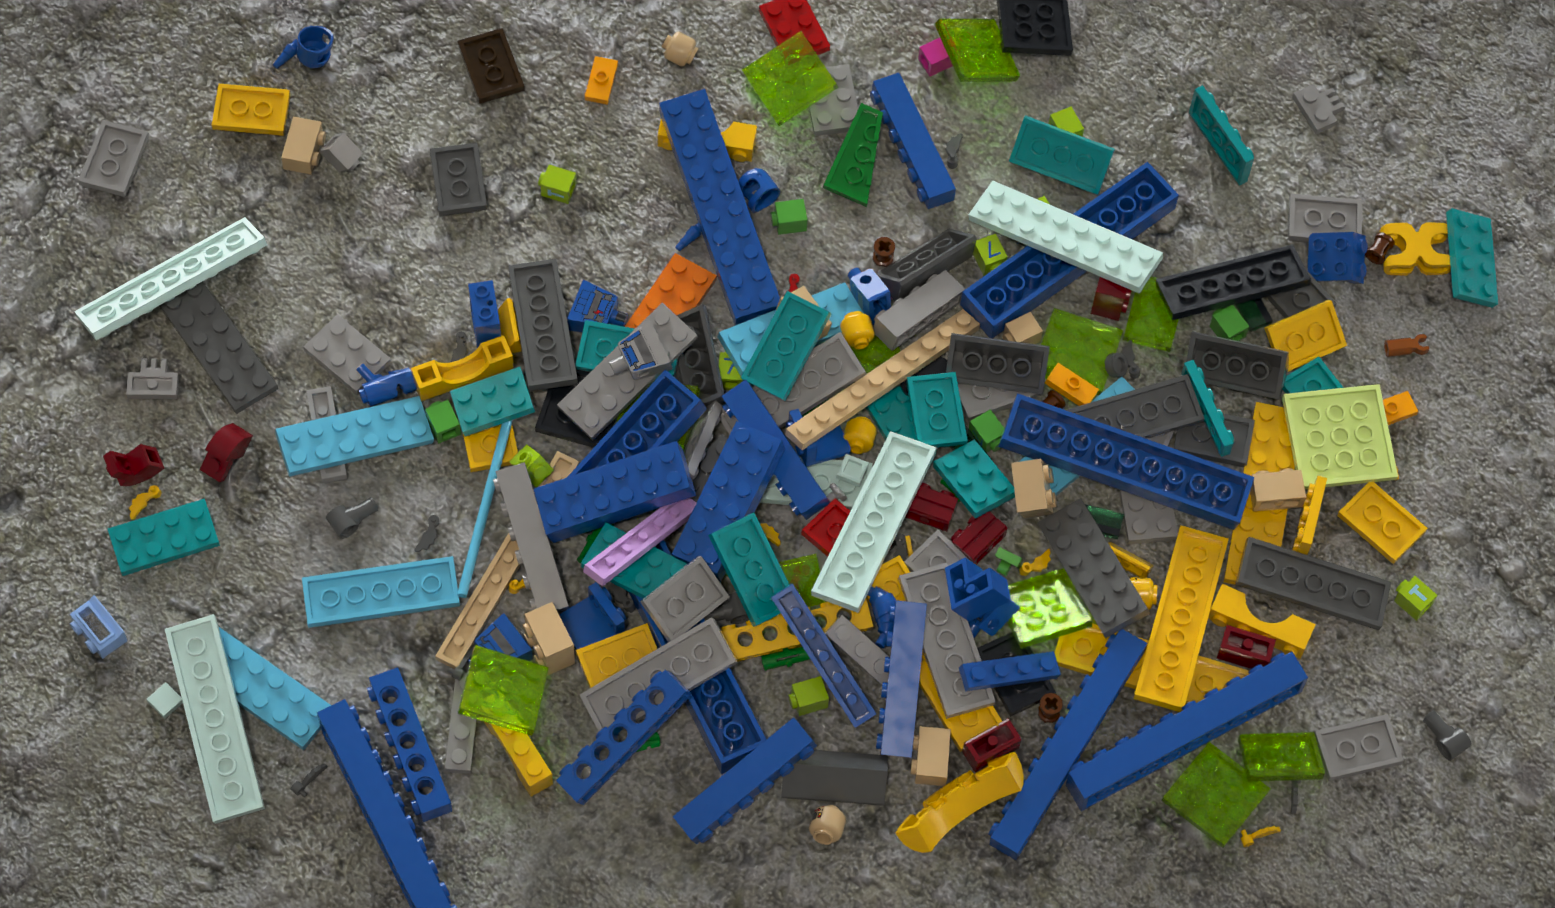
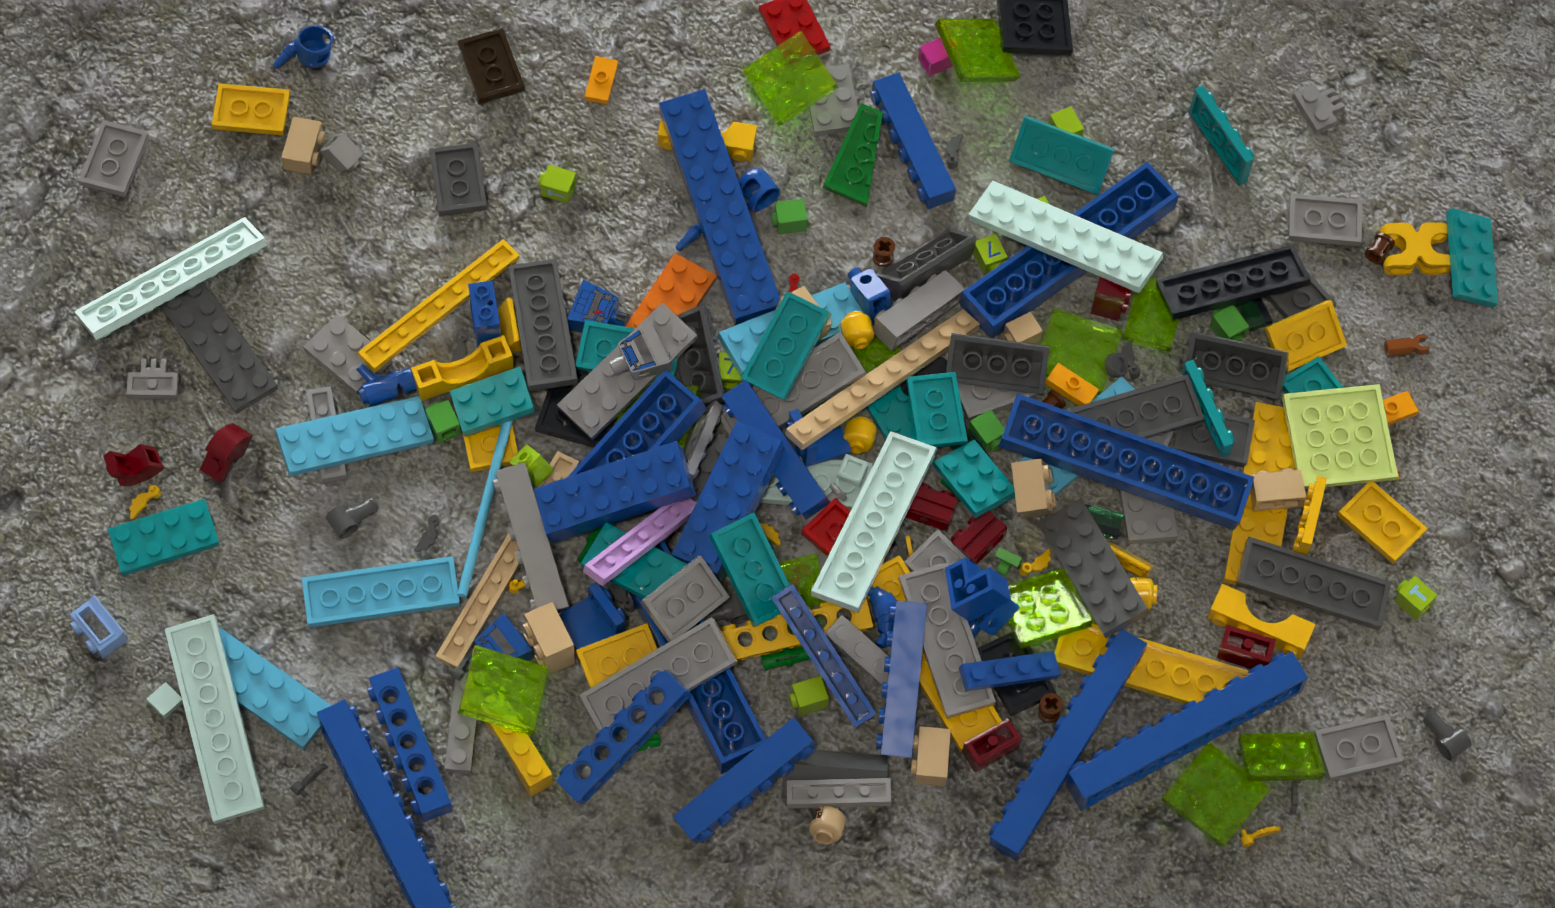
(436, 306): none -> yellow plate
(679, 49): tan head -> none
(839, 793): none -> light grey plate
(959, 800): yellow brick -> none
(1181, 619): yellow plate -> none
(1337, 256): blue bracket -> none

